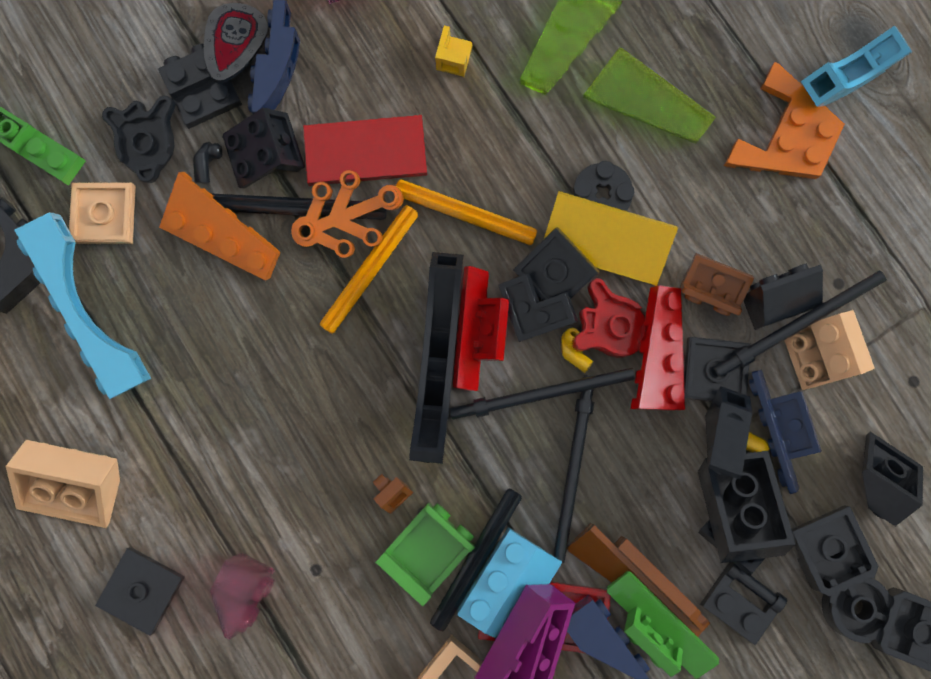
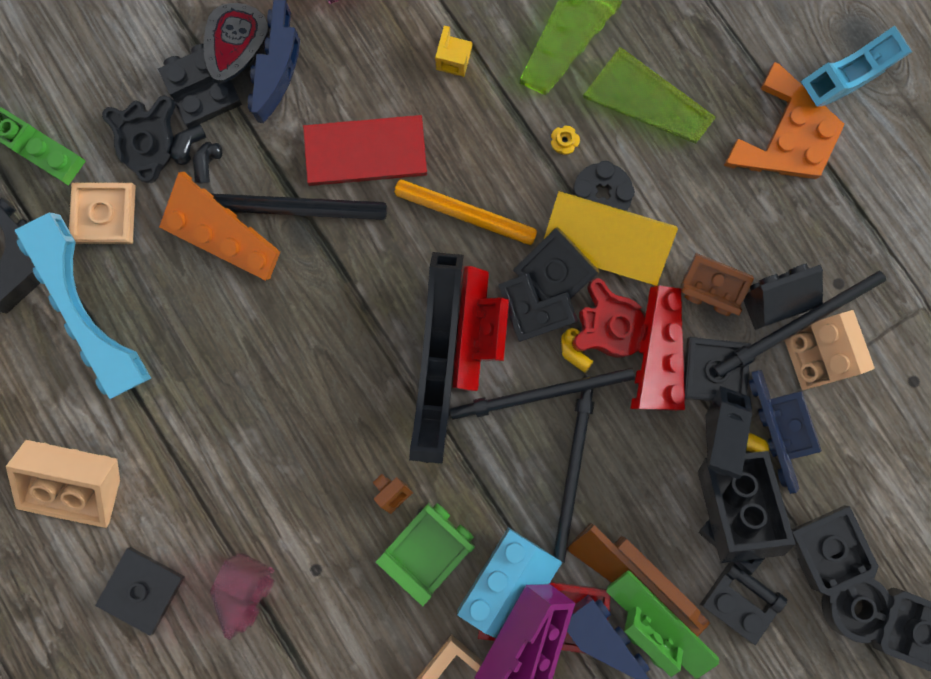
(183, 141): none -> black arm
(261, 146): black bracket -> none
(341, 216): orange plant -> none
(368, 269): light orange axle -> none
(475, 560): black axle -> none
(564, 147): none -> yellow plate
(891, 481): black slope -> none

